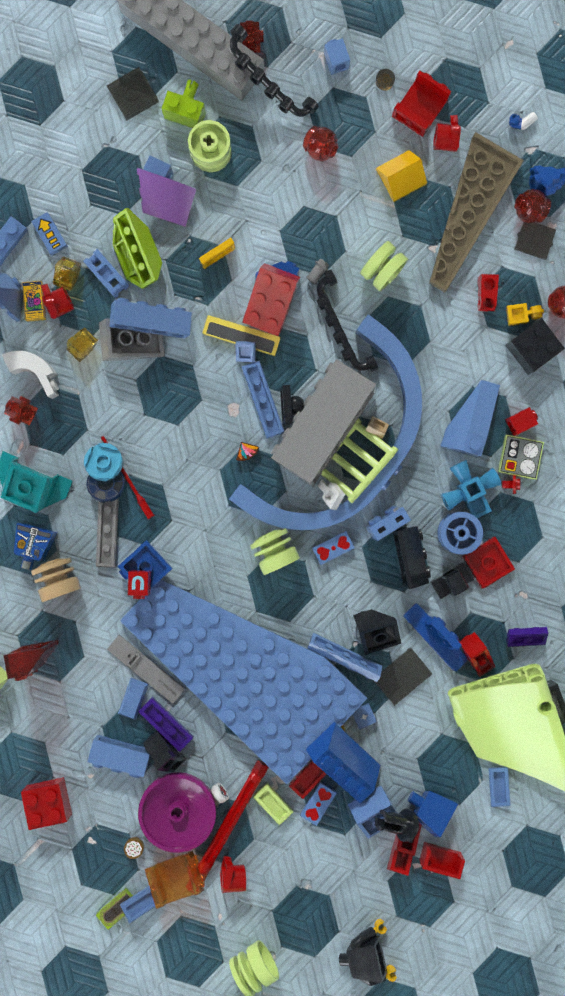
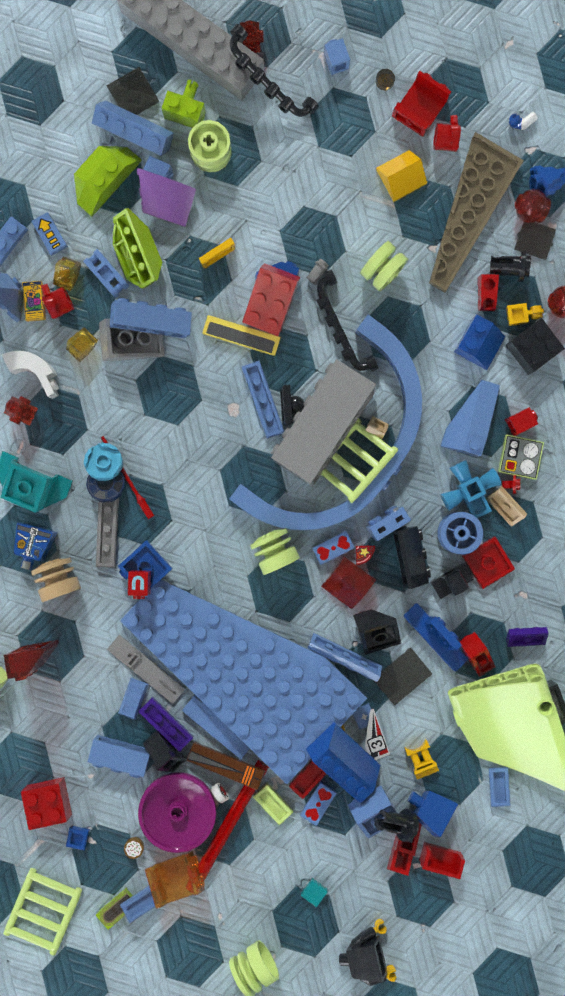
(59, 928): none -> yellowish green bar
(77, 838): none -> blue tile
(103, 175): none -> lime wedge
(132, 127): none -> medium blue brick
(214, 726): none -> medium blue tile
(226, 765): none -> reddish brown tile
(232, 876): red piece -> none
(245, 351): medium blue tile -> none
(246, 451): tile -> none
(314, 892): none -> teal tile
(320, 143): clear red piece -> none
(332, 494): white plate -> none
(348, 582): none -> clear red slope
(364, 553): none -> red tile
(375, 741): none -> sticker
(425, 767): none -> yellow piece
(480, 342): none -> blue slope
(506, 506): none -> tan plate
(511, 266): none -> black piece

